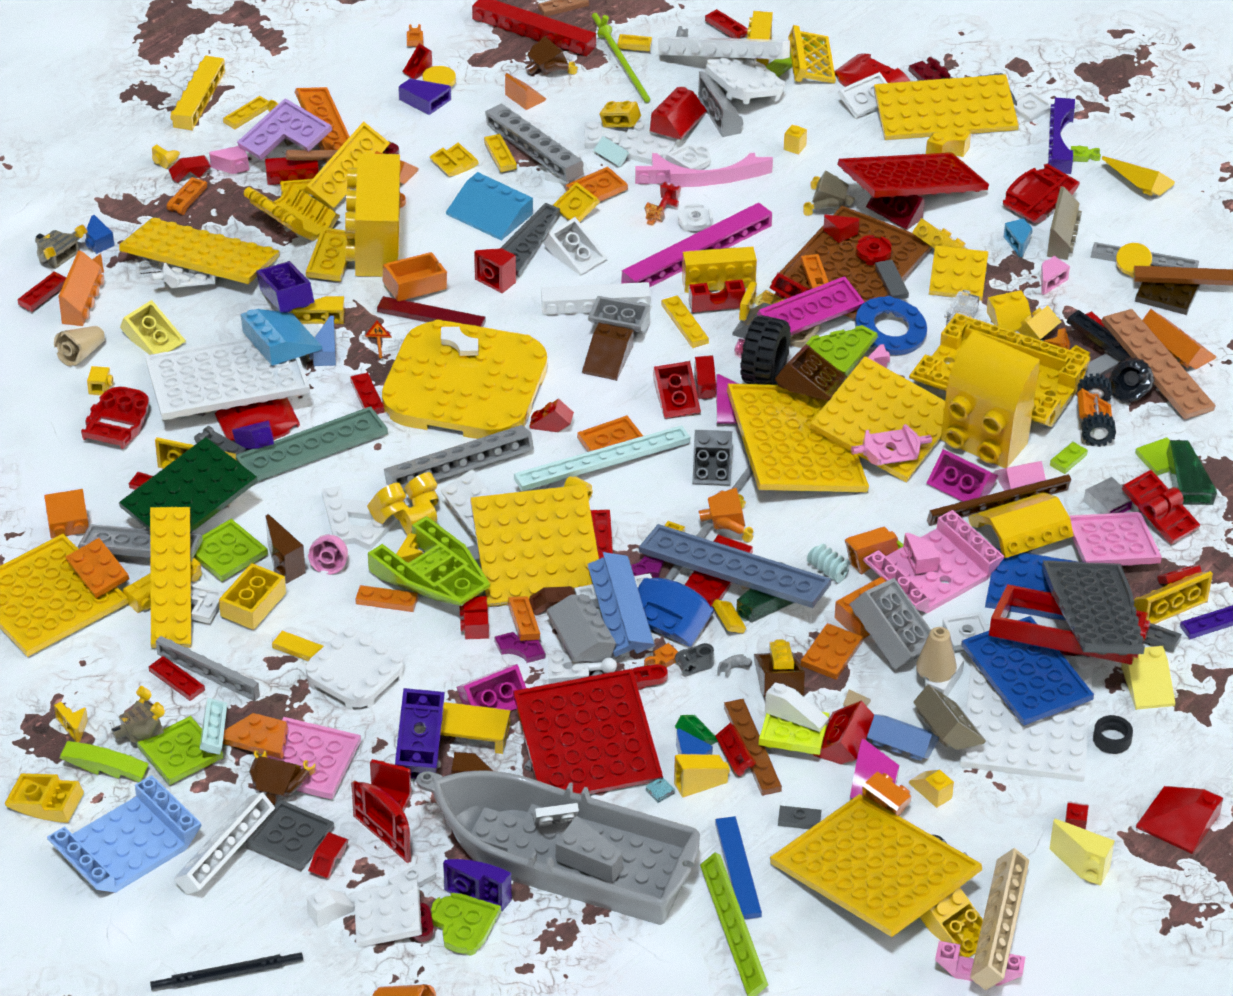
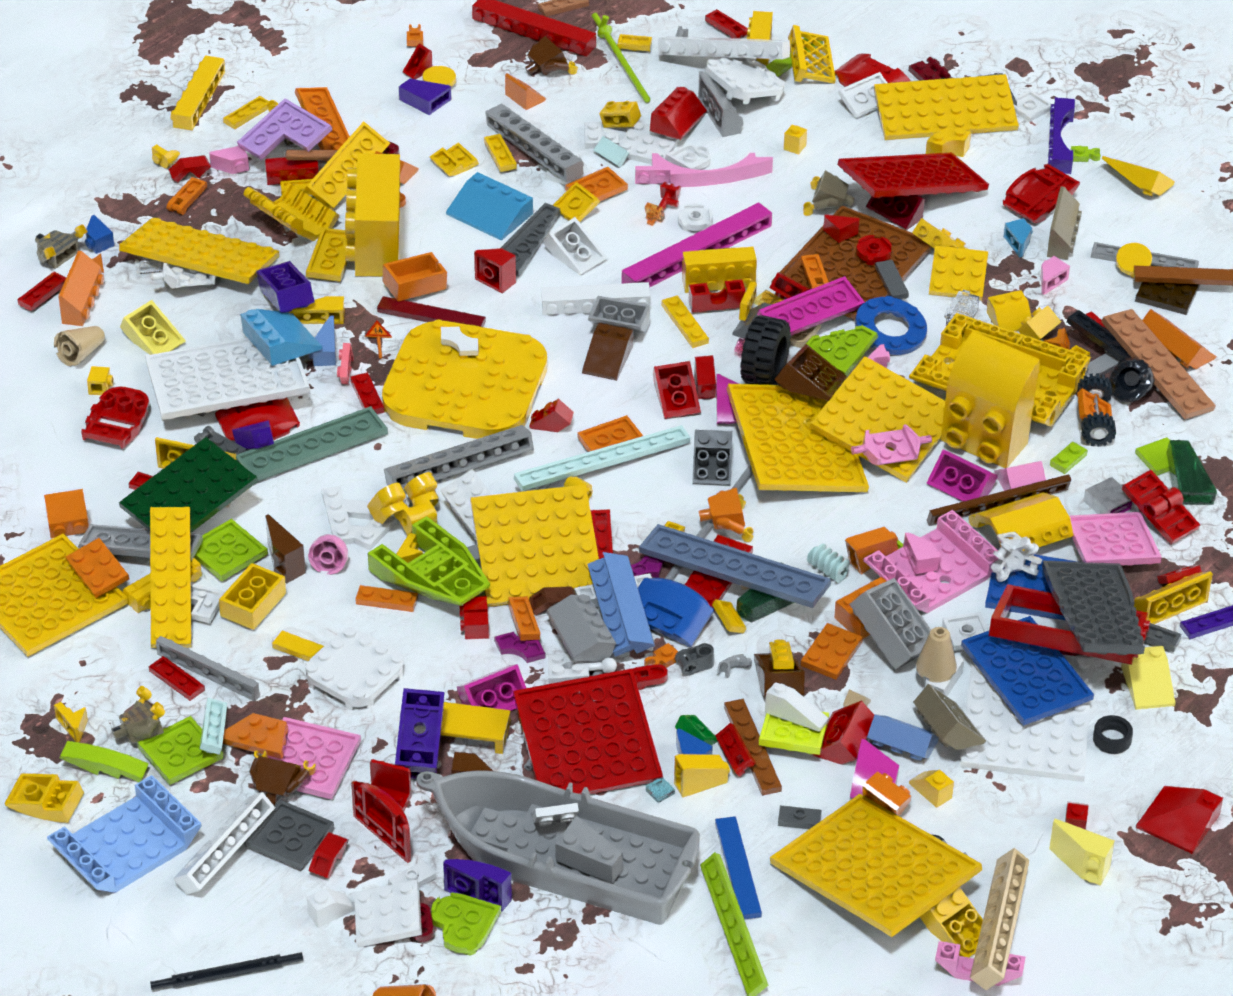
(346, 356): none -> coral wing
(1013, 557): none -> white piece

